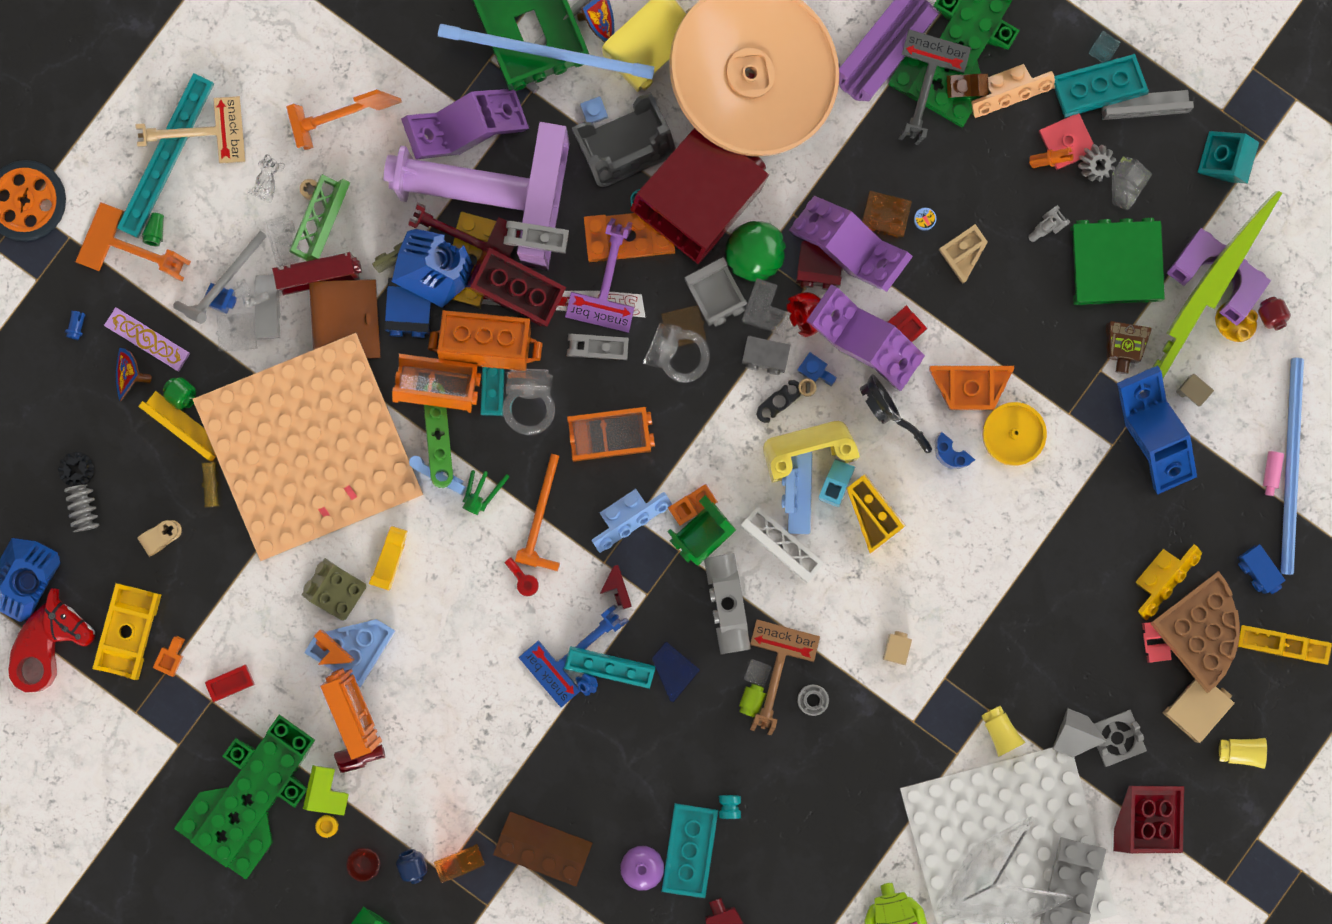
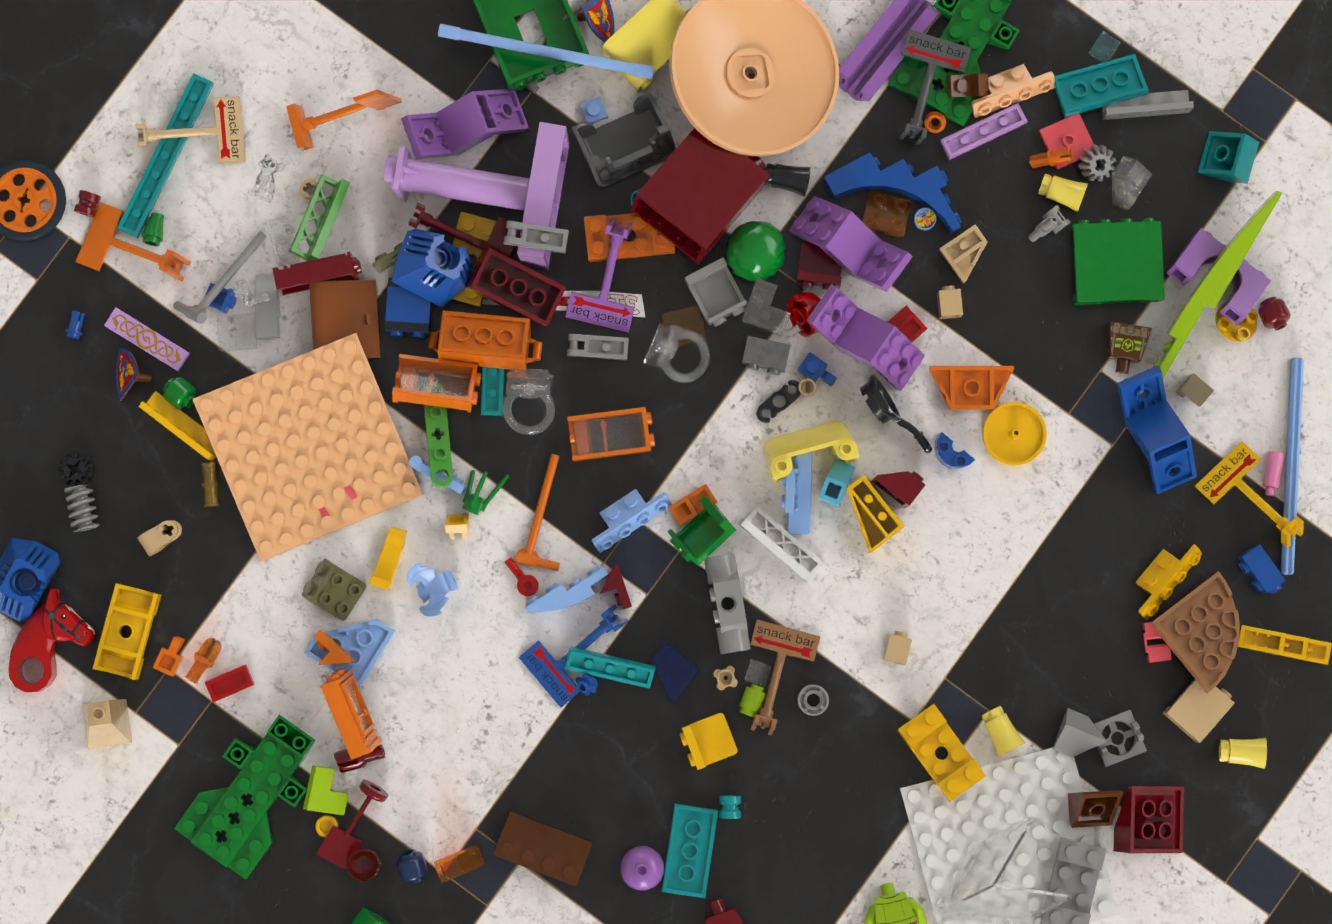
(86, 208): none -> dark red wheel
(106, 723): none -> tan slope
(204, 659): none -> clear orange arm
(340, 844): none -> dark red piece
(433, 587): none -> light blue animal
(457, 524): none -> yellow tile
(560, 598): none -> light blue slope
(708, 740): none -> yellow bracket
(729, 672): none -> tan plate
(788, 178): none -> black plant
(900, 486): none -> dark red slope
(924, 736): none -> yellow piece
(925, 188): none -> blue arch
(935, 128): none -> orange plate
(949, 302): none -> tan brick
(983, 131): none -> lavender tile
(1063, 191): none -> light yellow plant
(1093, 808): none -> reddish brown slope
(1230, 473): none -> yellow piece

